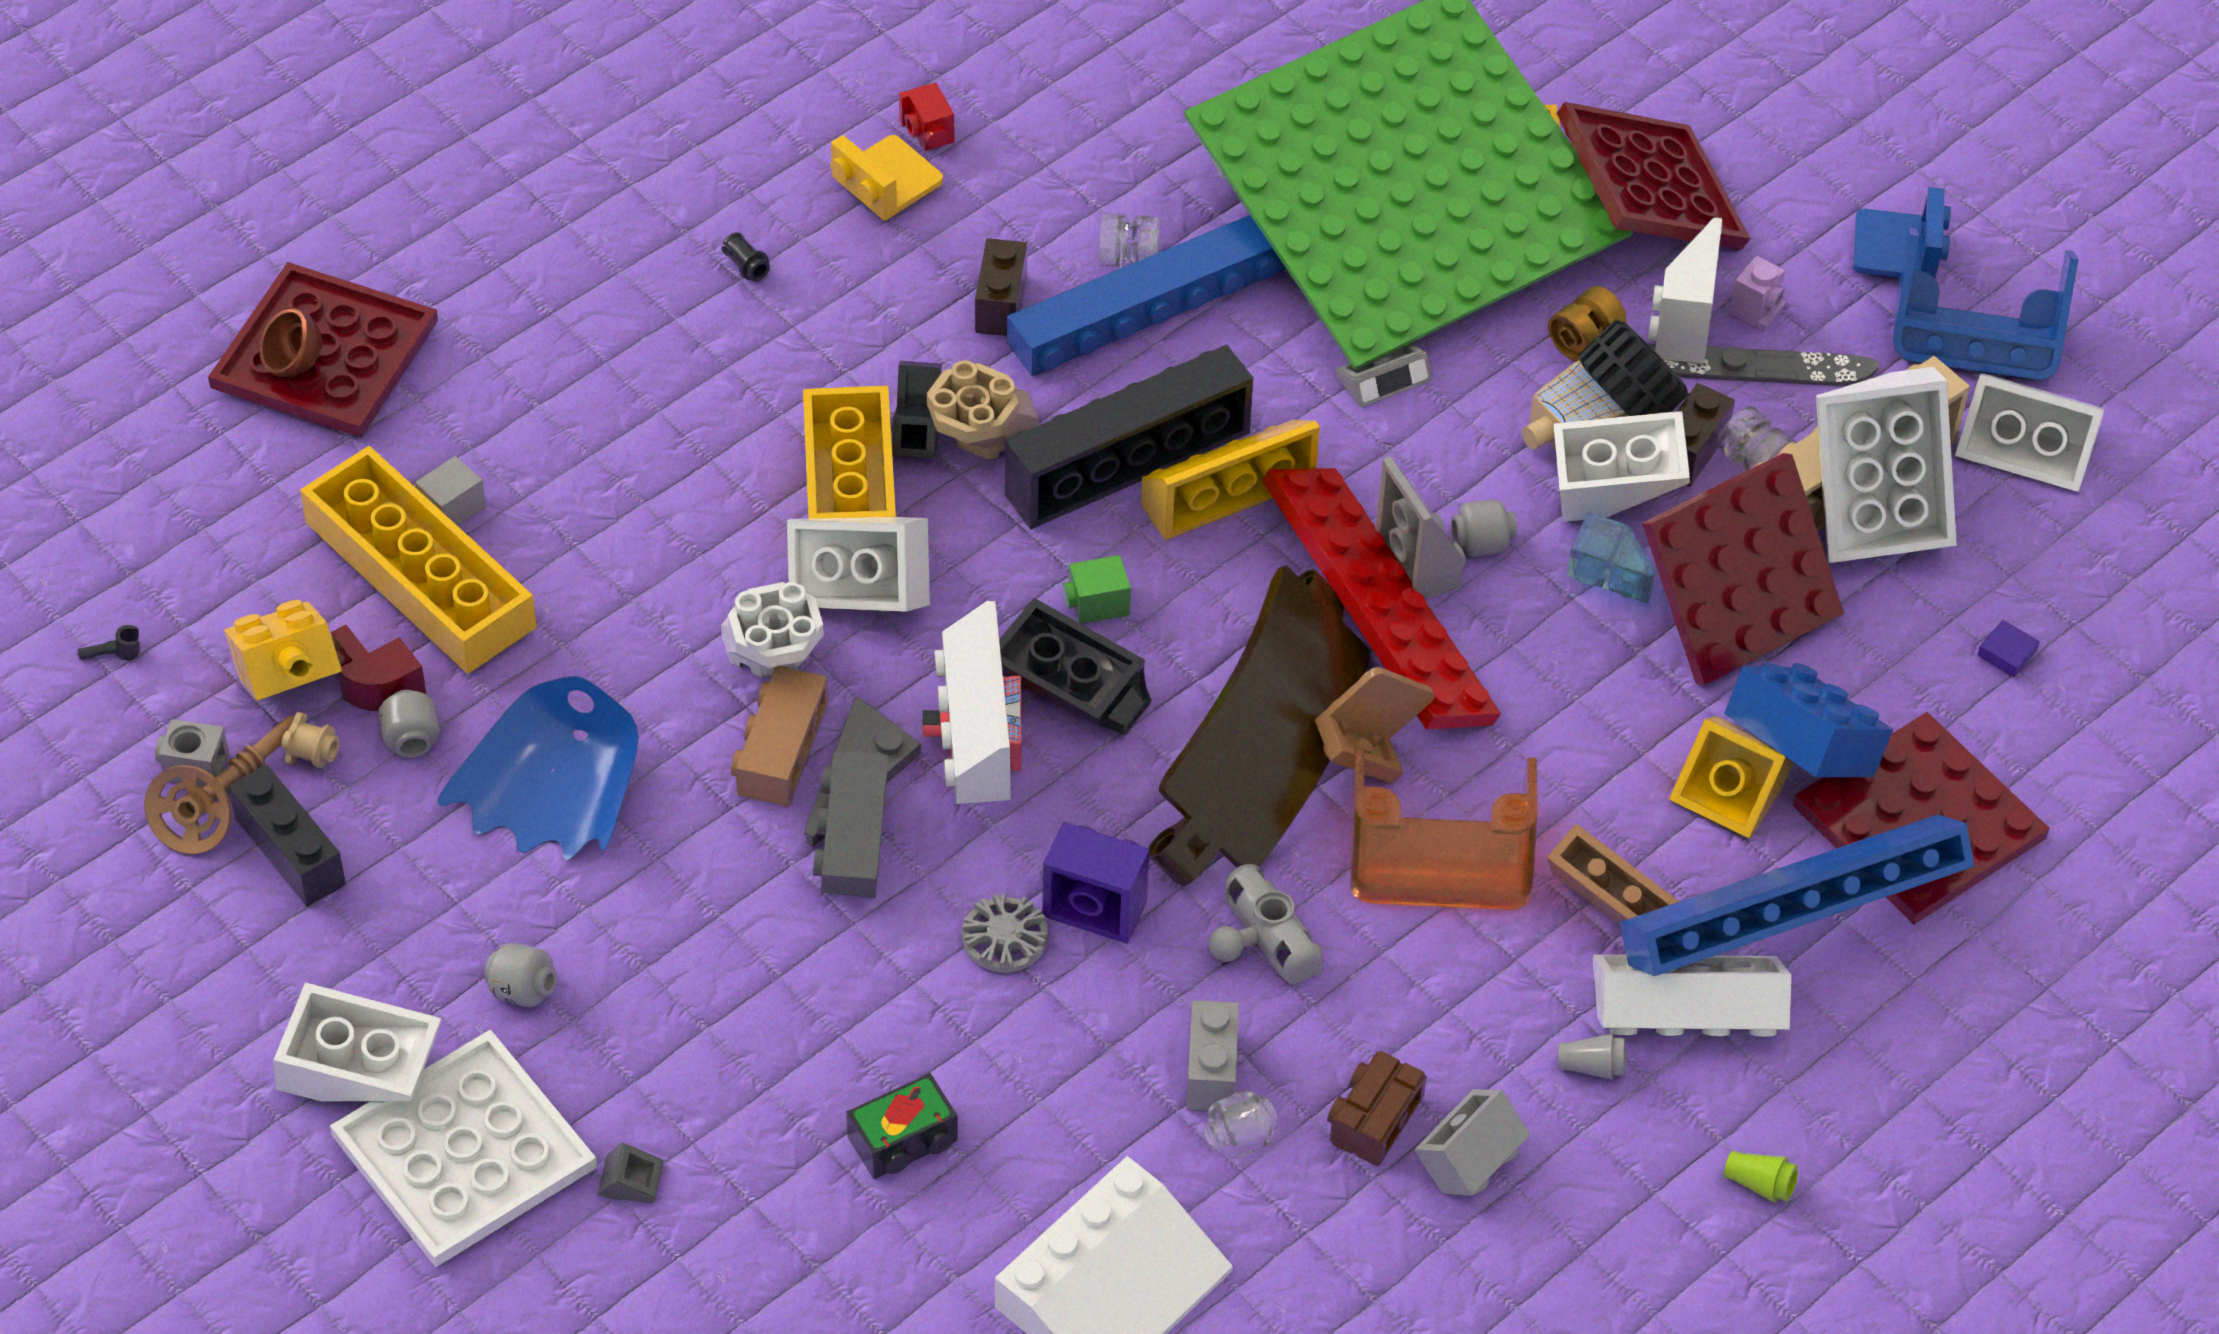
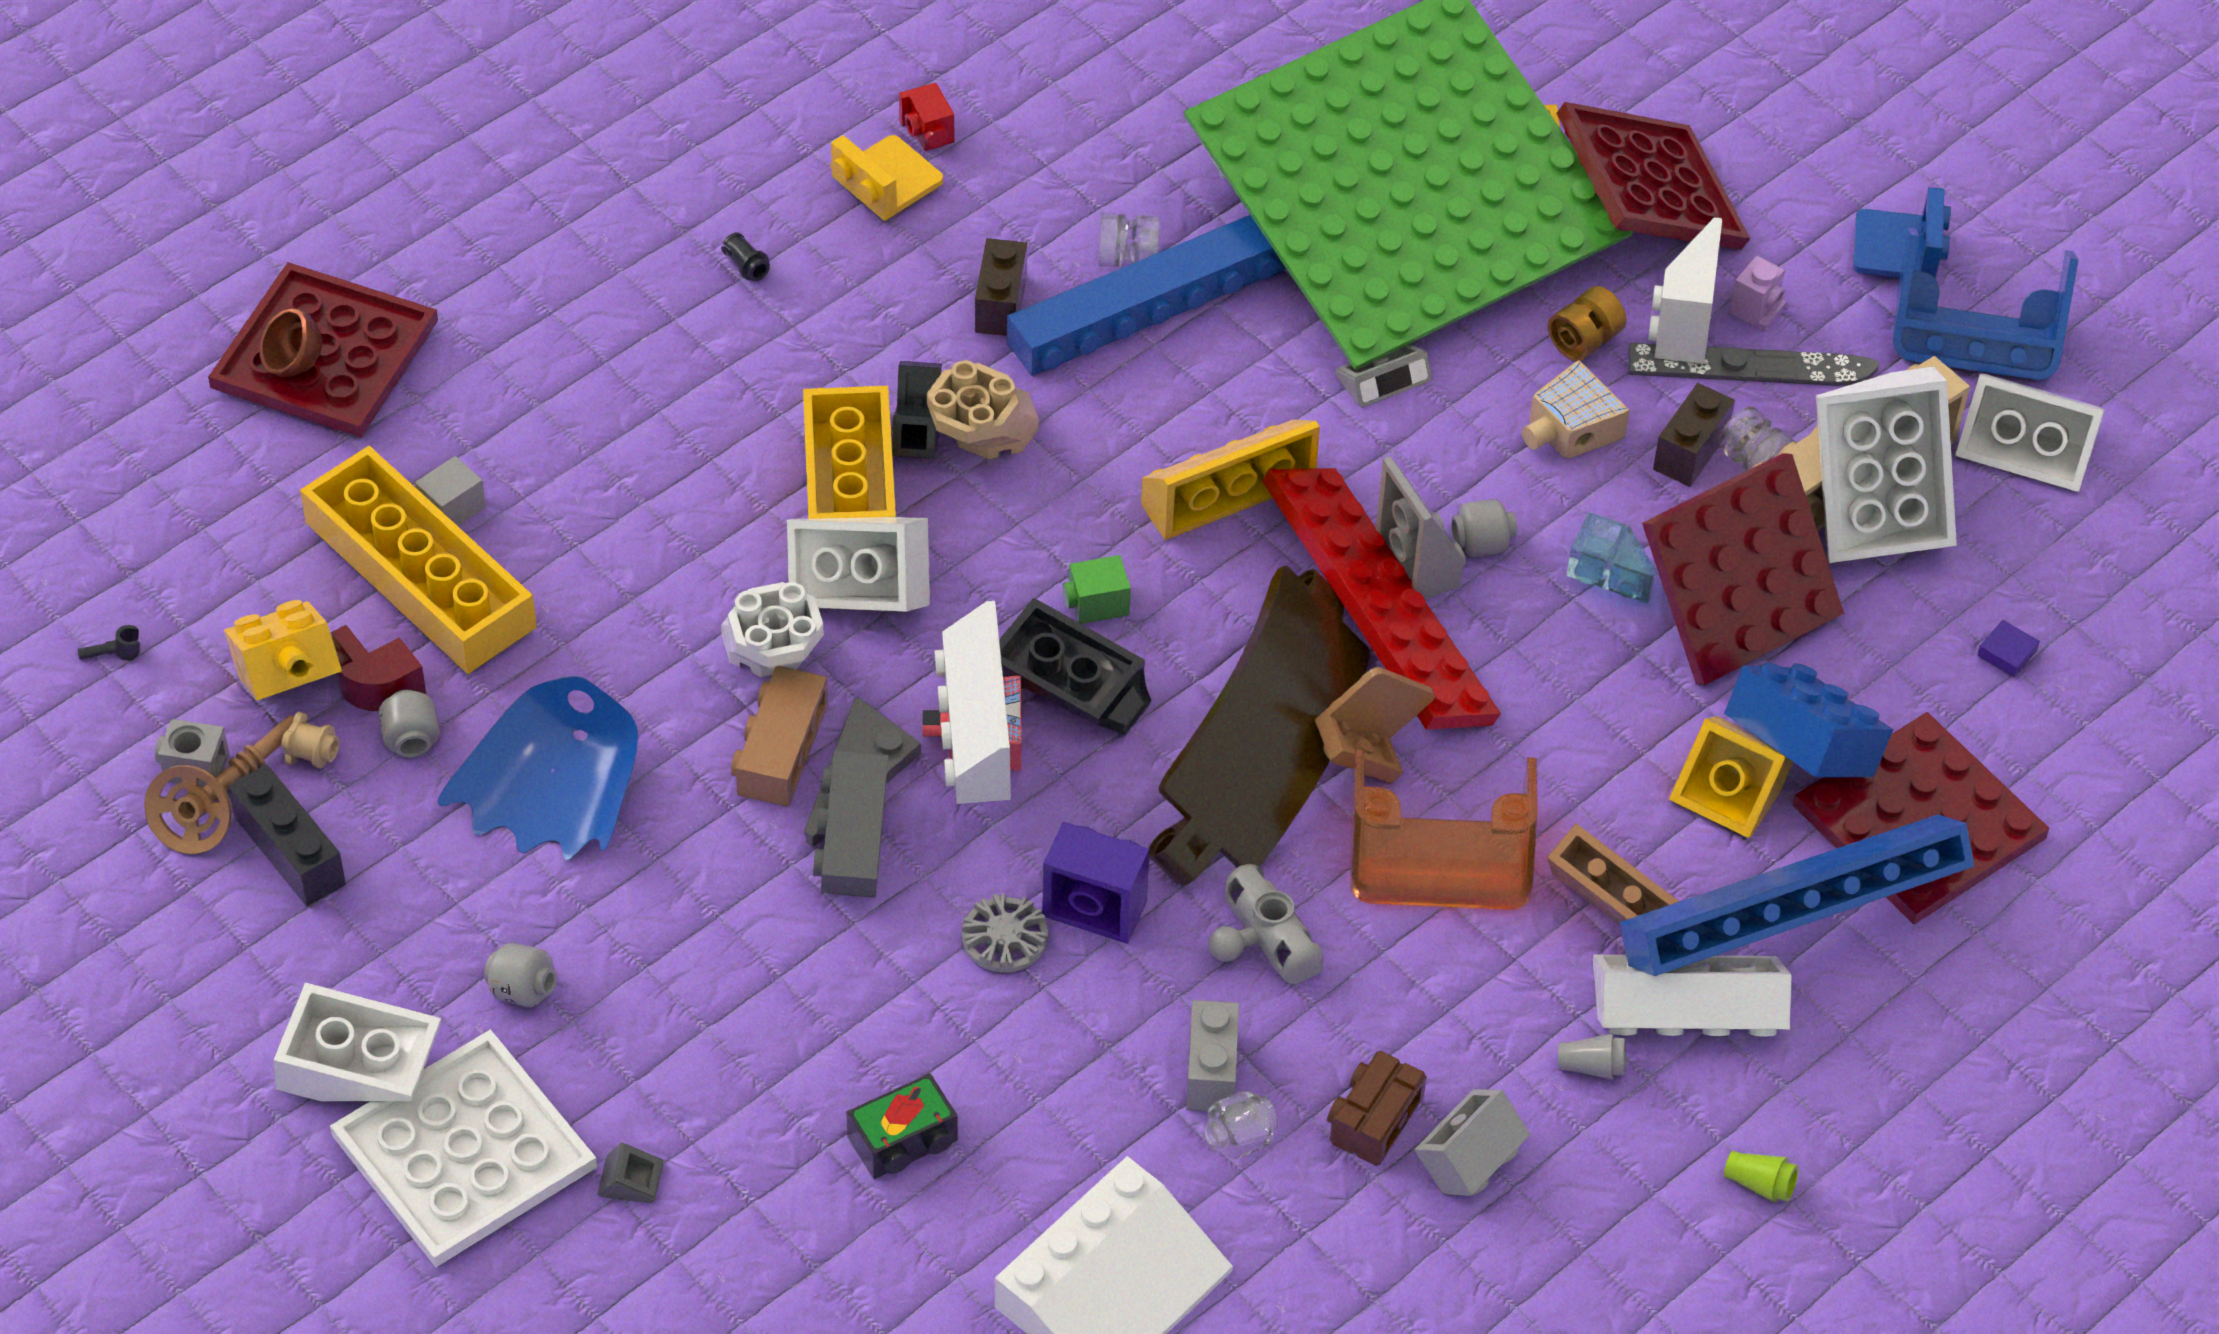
(1127, 436): black brick -> none
(1619, 462): white slope -> none
(1632, 372): black tyre -> none

